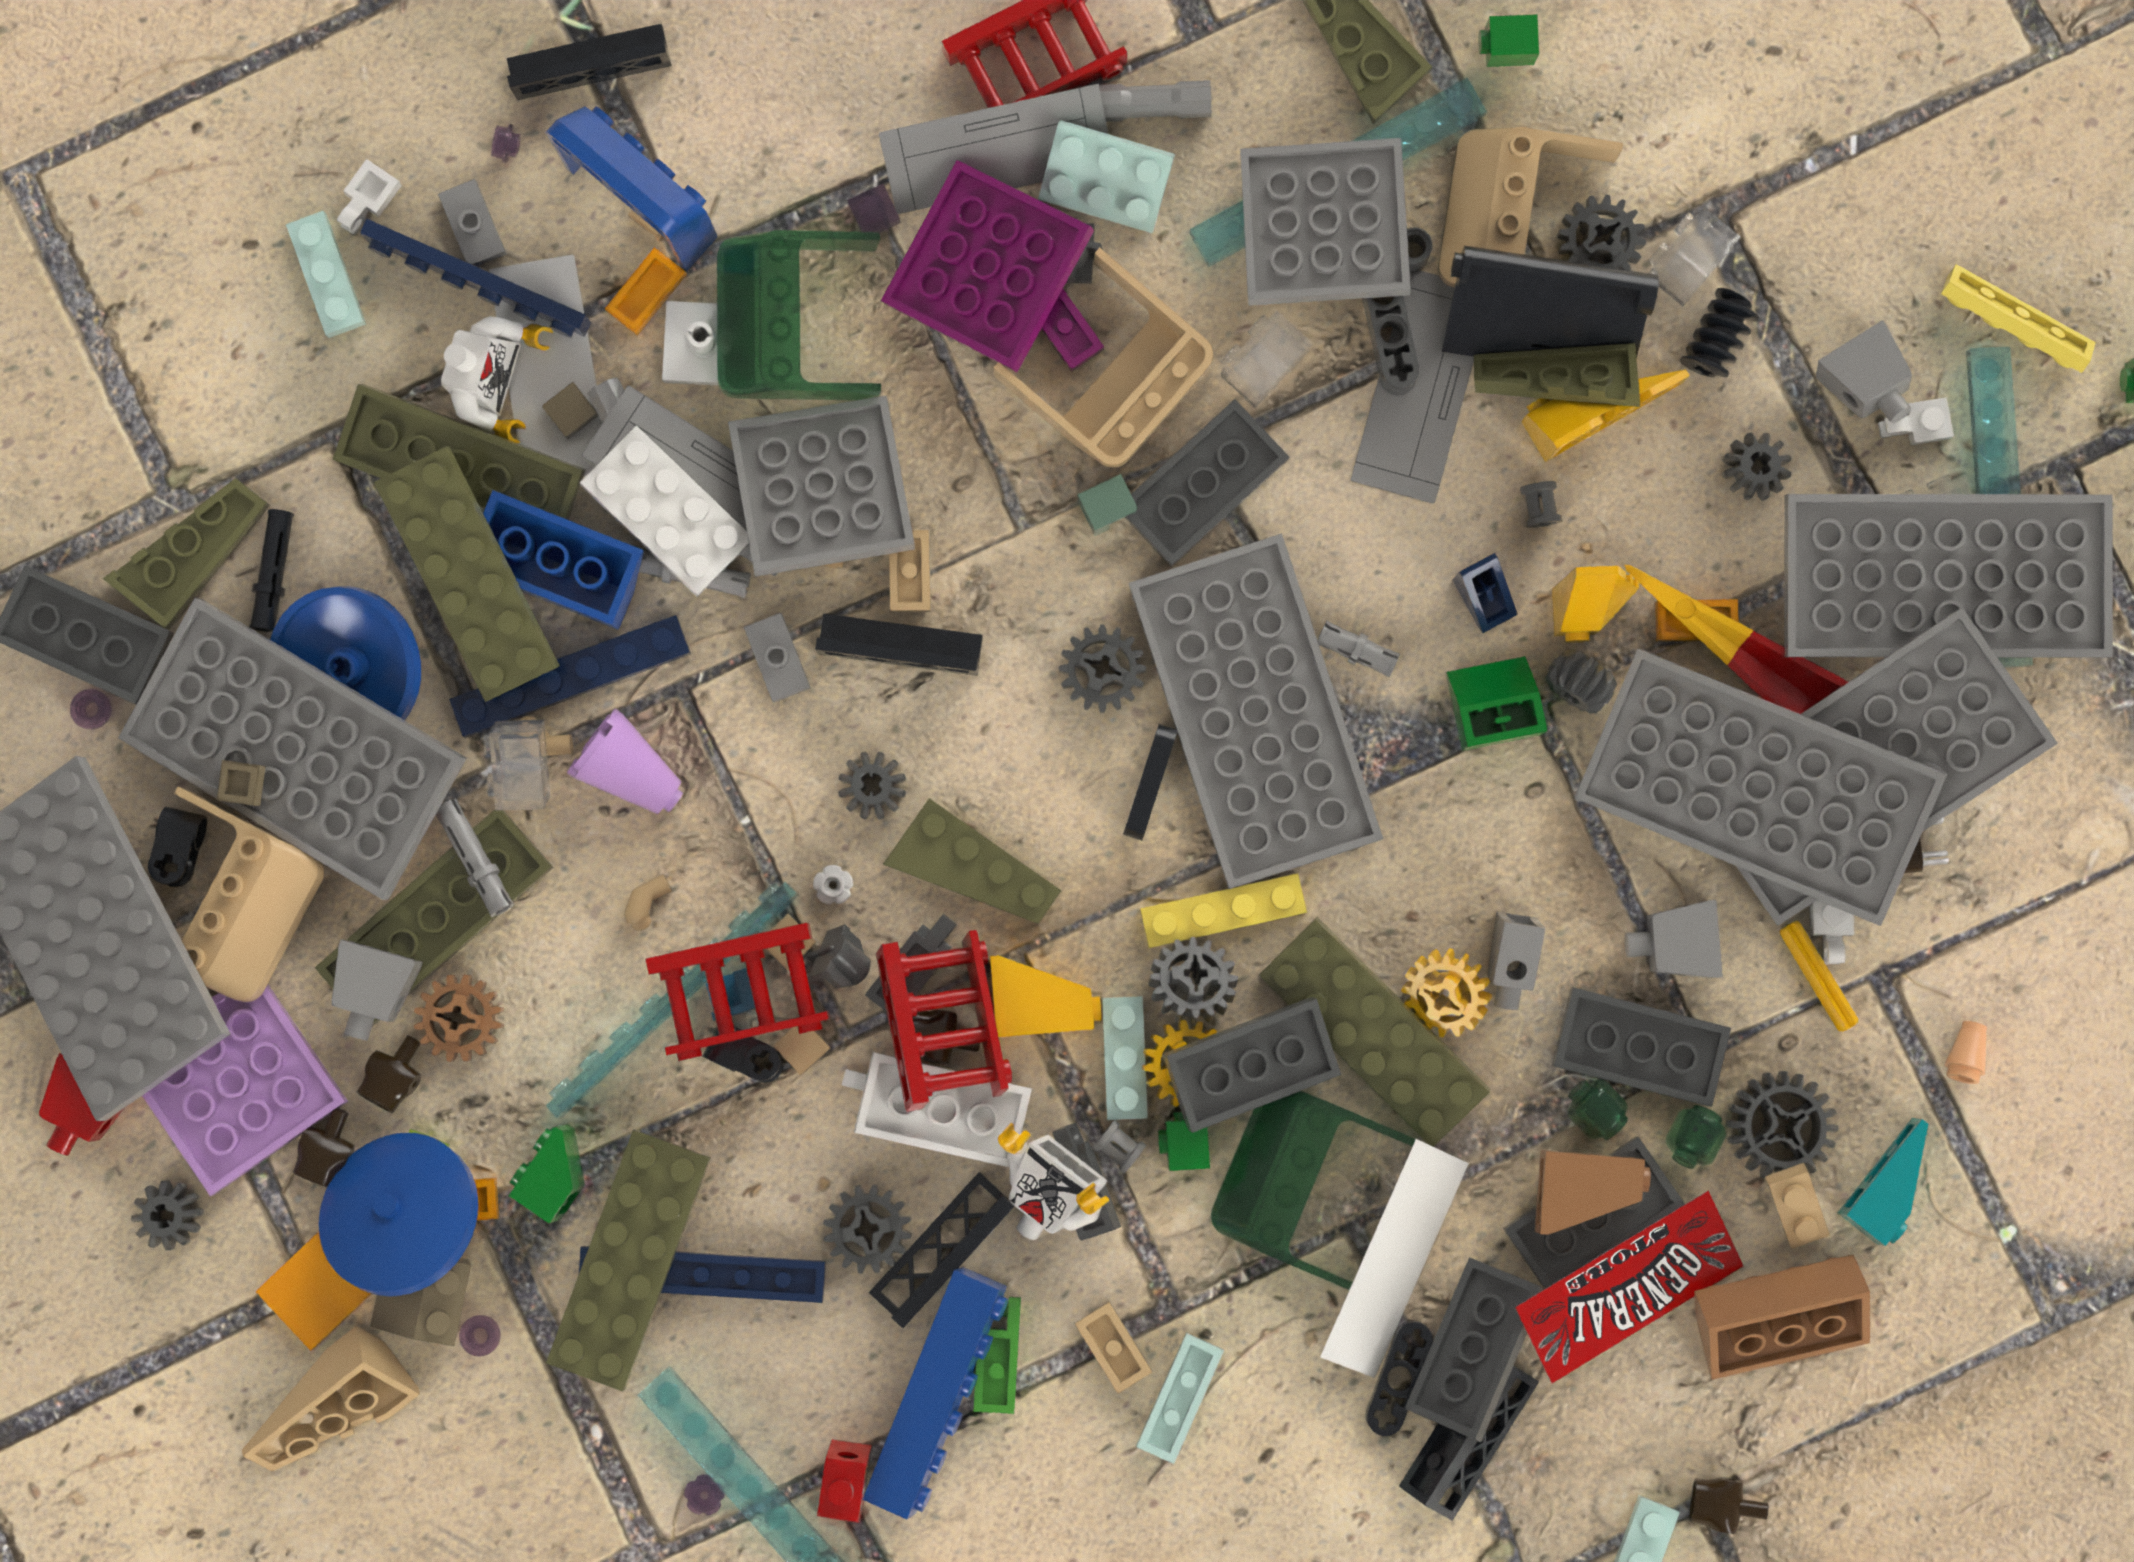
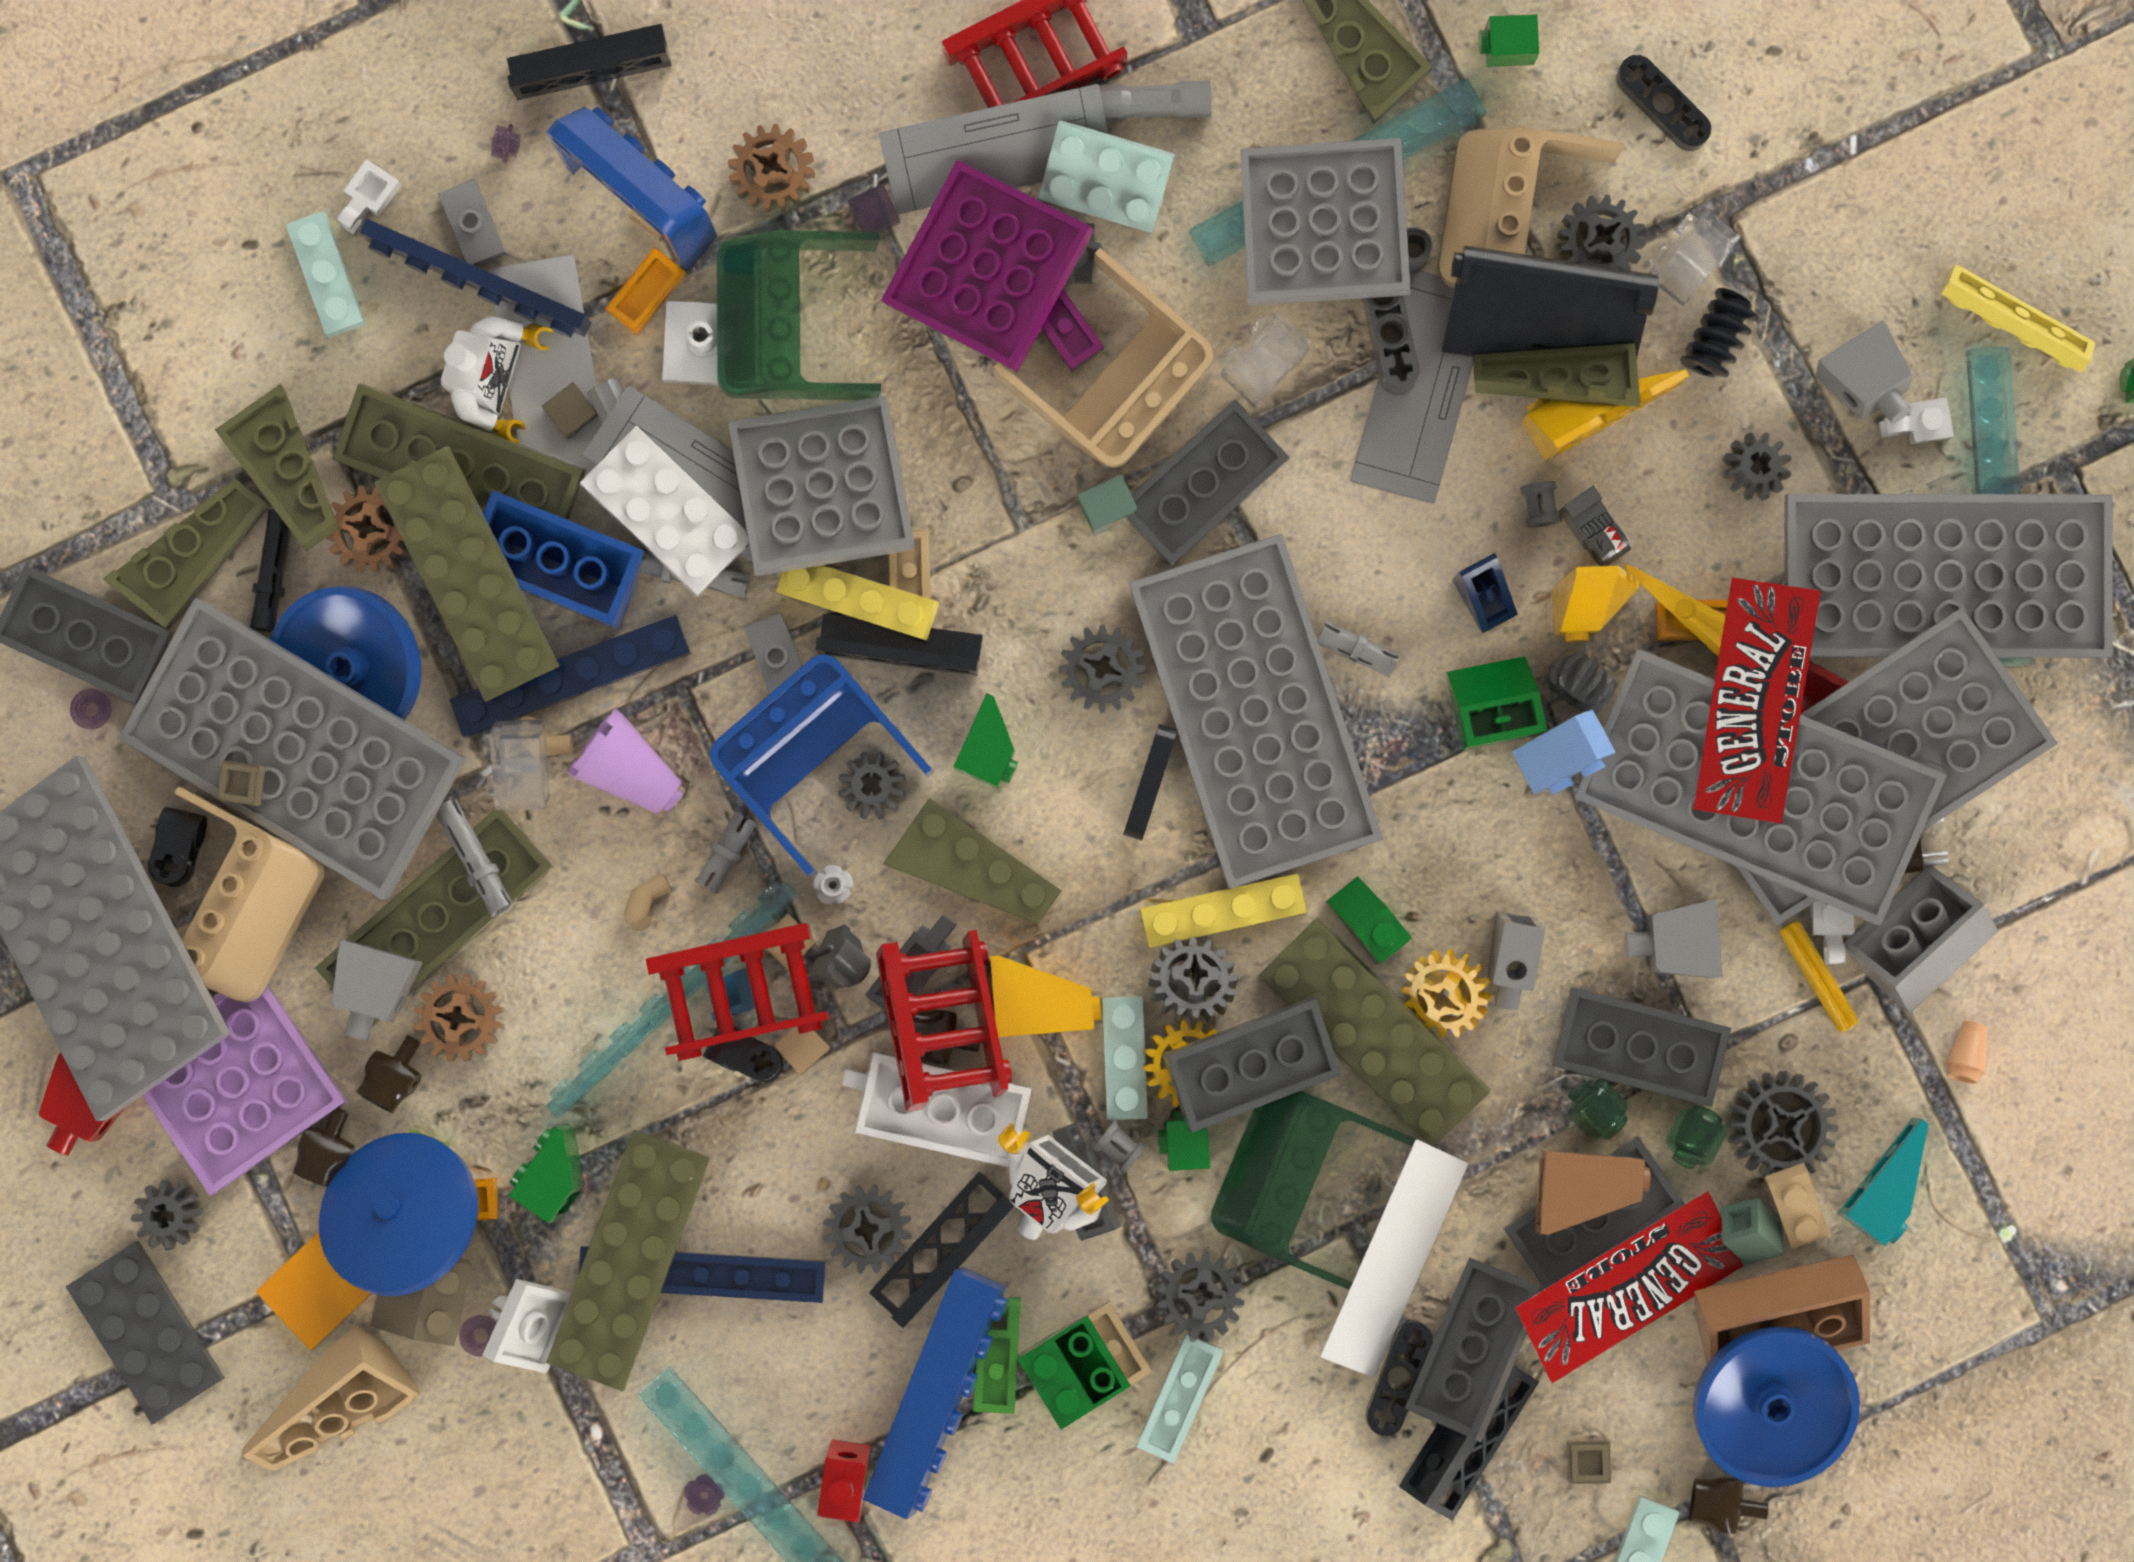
(145, 1332): none -> dark grey plate
(277, 459): none -> olive wing
(364, 545): none -> medium nougat gear
(526, 1325): none -> white tile
(725, 852): none -> light grey pin
(778, 153): none -> medium nougat gear
(795, 734): none -> blue windscreen
(860, 599): none -> light yellow plate
(988, 748): none -> green slope
(1073, 1371): none -> green slope
(1217, 1300): none -> dark grey gear
(1369, 920): none -> green slope
(1564, 752): none -> light blue brick
(1588, 1461): none -> dark tan tile
(1595, 527): none -> dark grey leg
(1662, 120): none -> black beam
(1752, 1231): none -> sand green panel
(1757, 700): none -> red sticker
(1776, 1406): none -> blue dish
(1922, 939): none -> light grey slope

